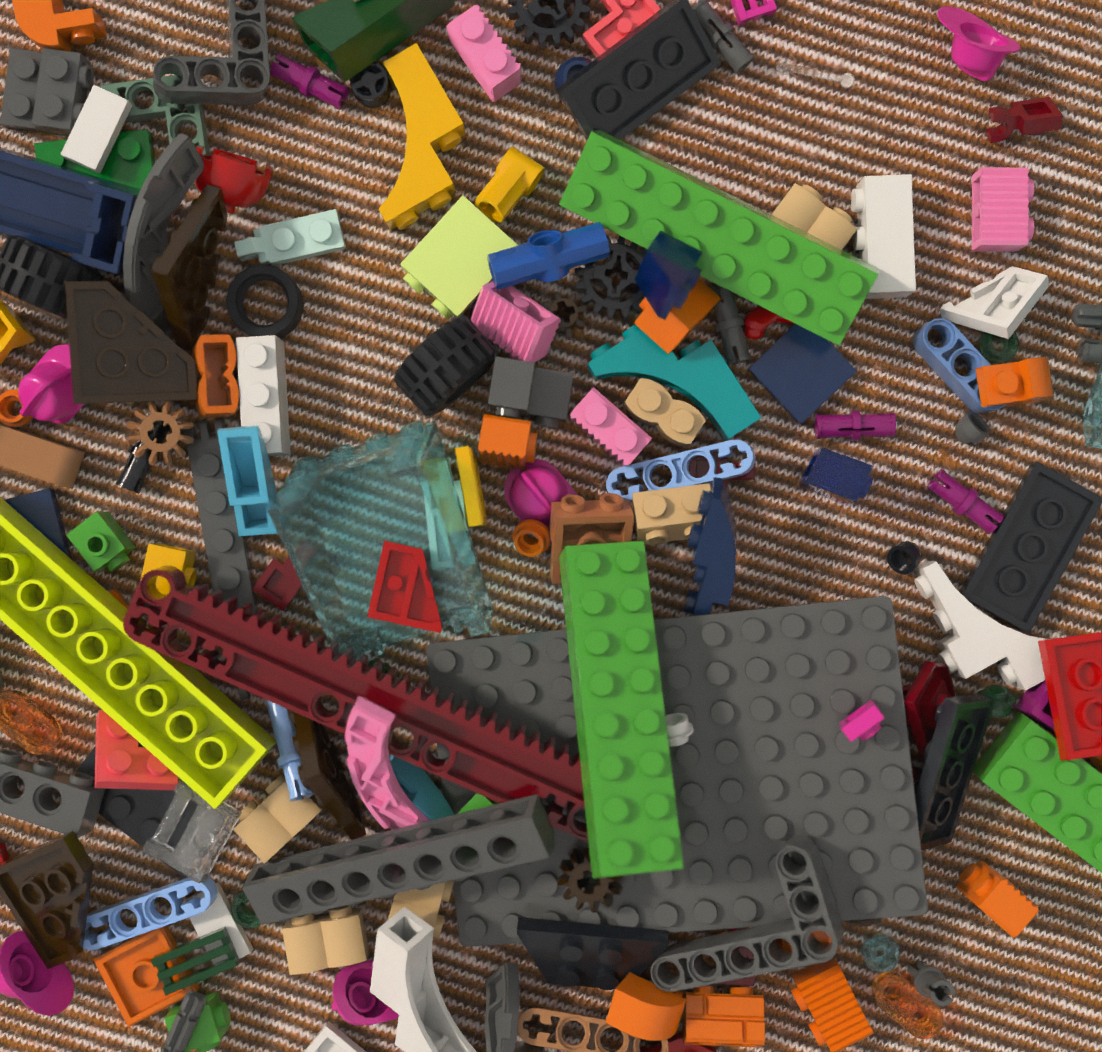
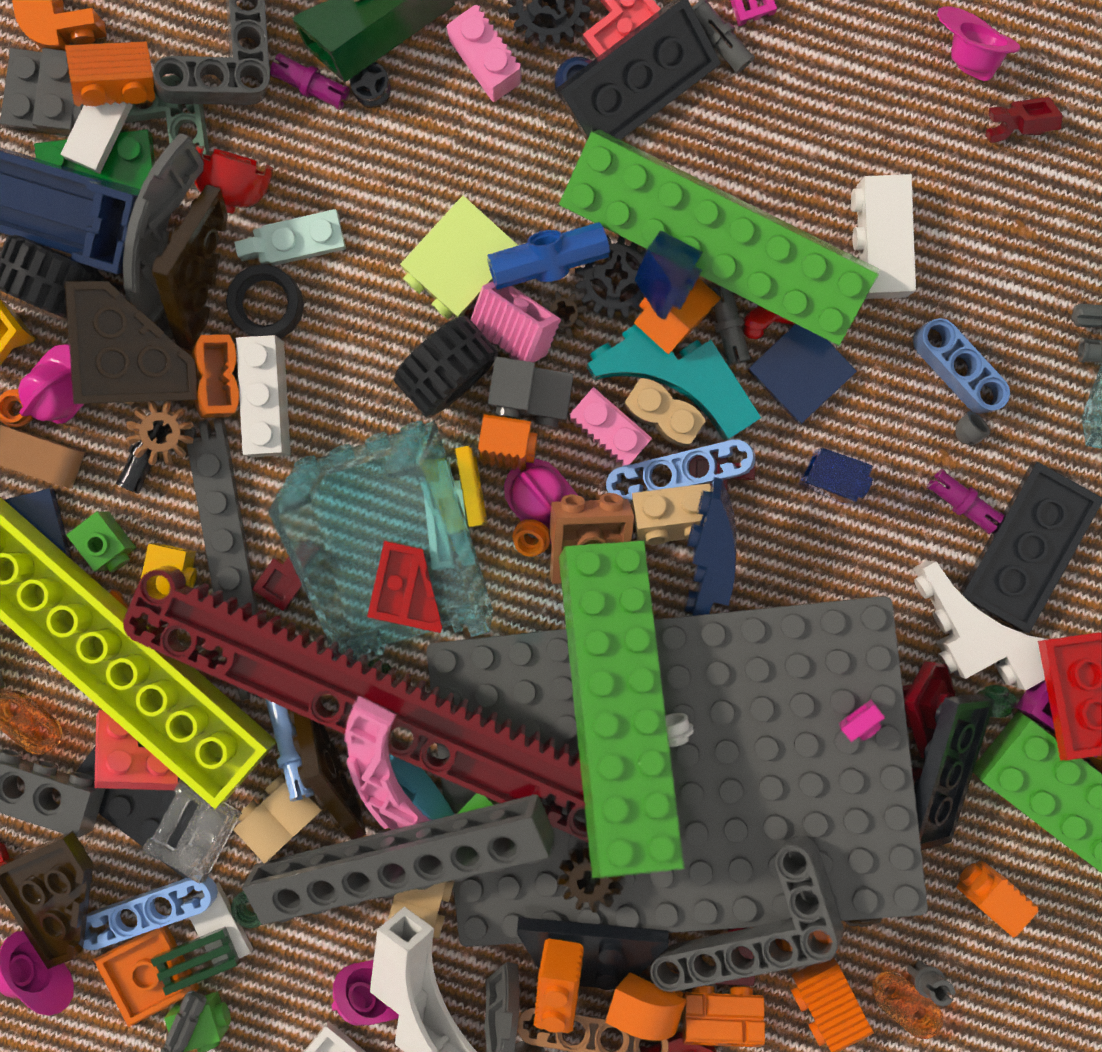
(110, 73): none -> orange brick
(248, 478): medium azure slope -> none
(325, 940): tan brick -> none
(430, 126): yellow arch -> none
(513, 178): yellow piece -> none
(558, 986): none -> orange brick
(785, 66): clear hinge -> none
(805, 211): tan brick -> none
(855, 425): magenta pin -> none
(885, 962): clear light blue plate -> none
(904, 557): black hinge -> none
(1000, 303): white wing -> none
(1001, 209): bright pink brick -> none
(1009, 350): clear green plate -> none
(1015, 382): orange brick -> none

